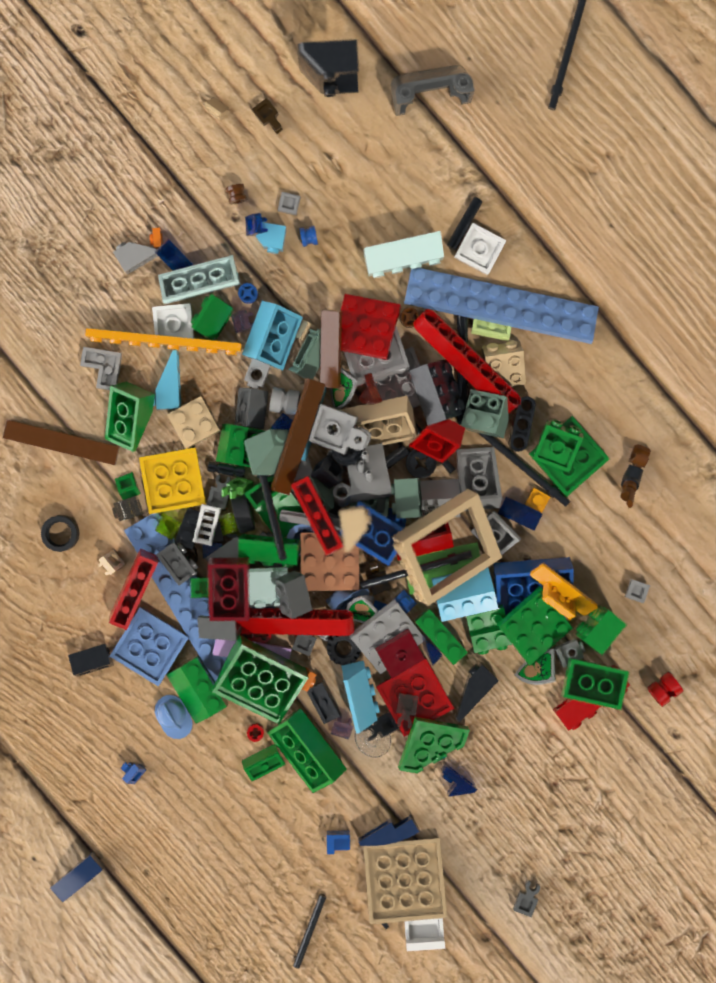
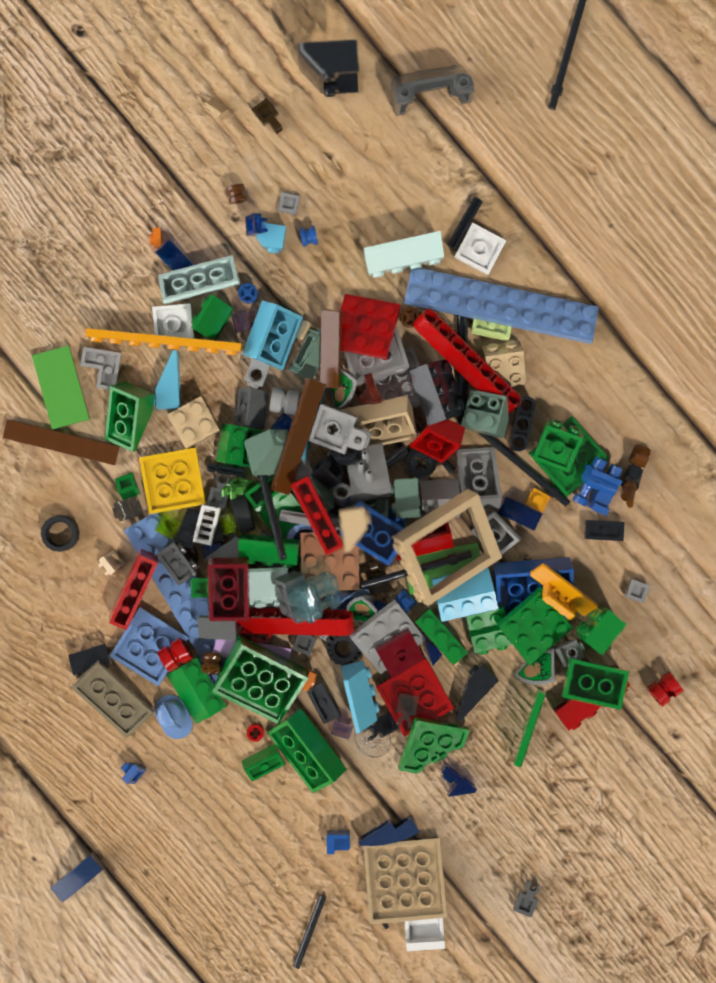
(61, 387): none -> bright green tile
(112, 698): none -> dark tan tile
(133, 255): light grey slope -> none
(175, 654): none -> red wheel
(211, 663): none -> reddish brown wheel
(308, 597): none -> clear light blue hips
(529, 727): none -> green tile
(603, 485): none -> blue hips
(604, 530): none -> black plate

